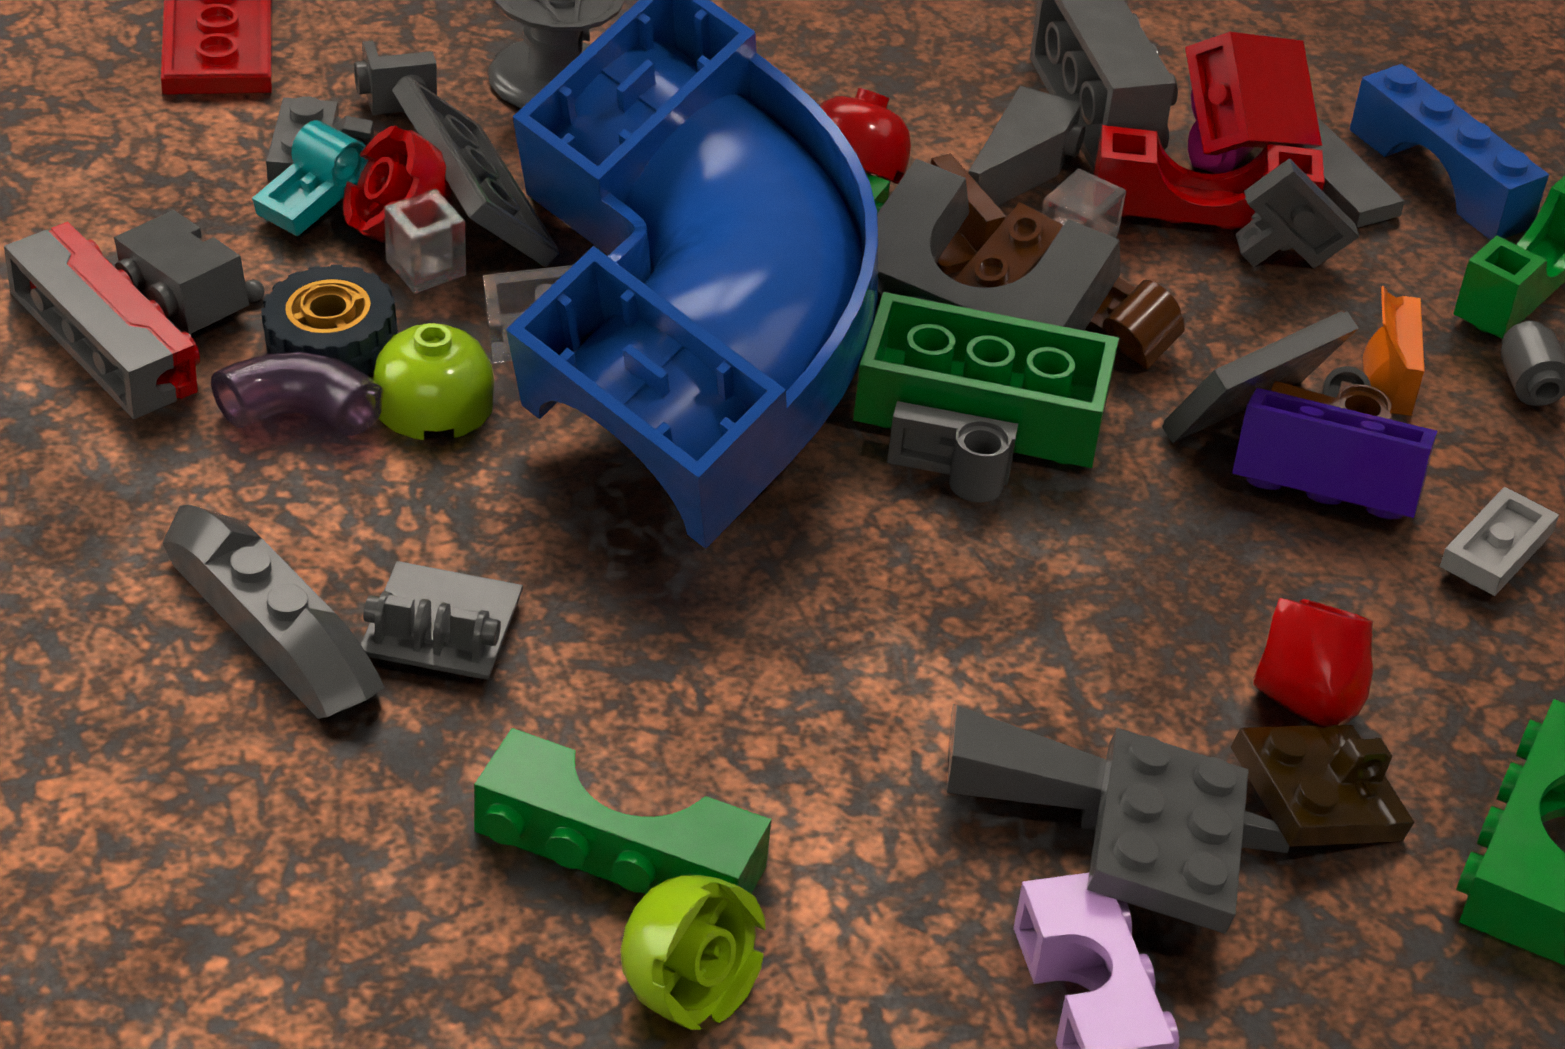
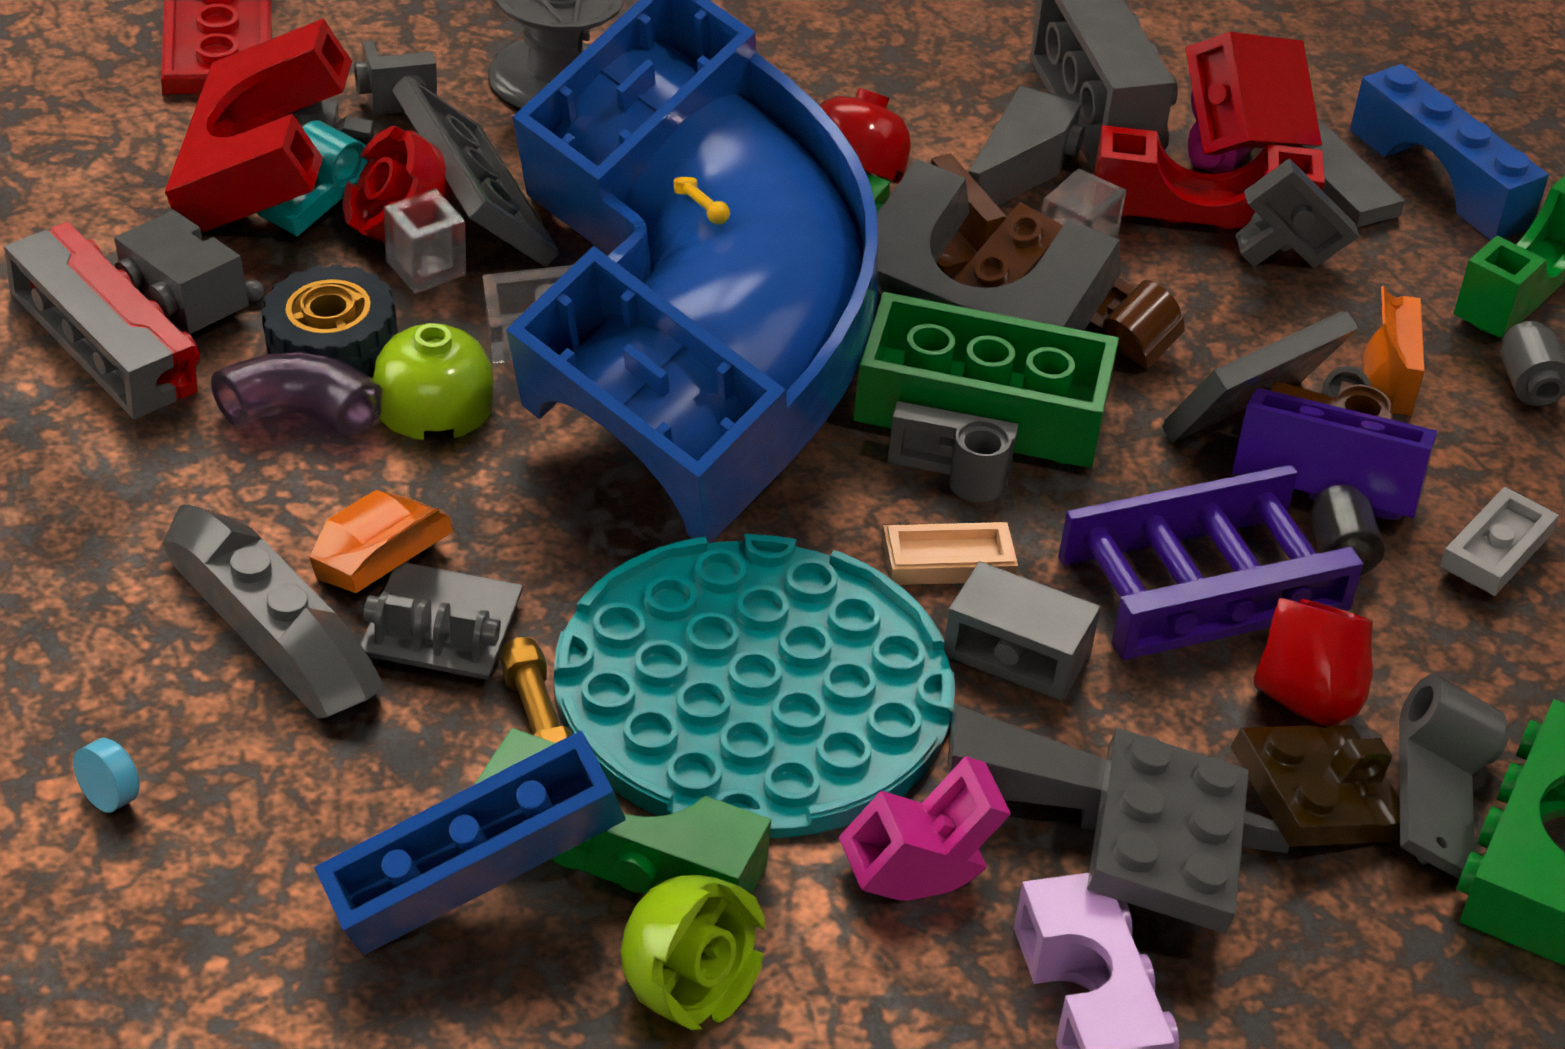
(106, 774): none -> medium azure tile
(239, 144): none -> red arch
(375, 539): none -> orange slope
(470, 843): none -> blue brick
(526, 672): none -> pearl gold bar
(717, 211): none -> yellow hinge
(755, 681): none -> teal tile
(929, 846): none -> dark pink brick
(945, 551): none -> light nougat tile
(1020, 630): none -> brick
(1197, 606): none -> dark purple fence
(1346, 519): none -> clear smoke brick
(1441, 745): none -> dark grey door

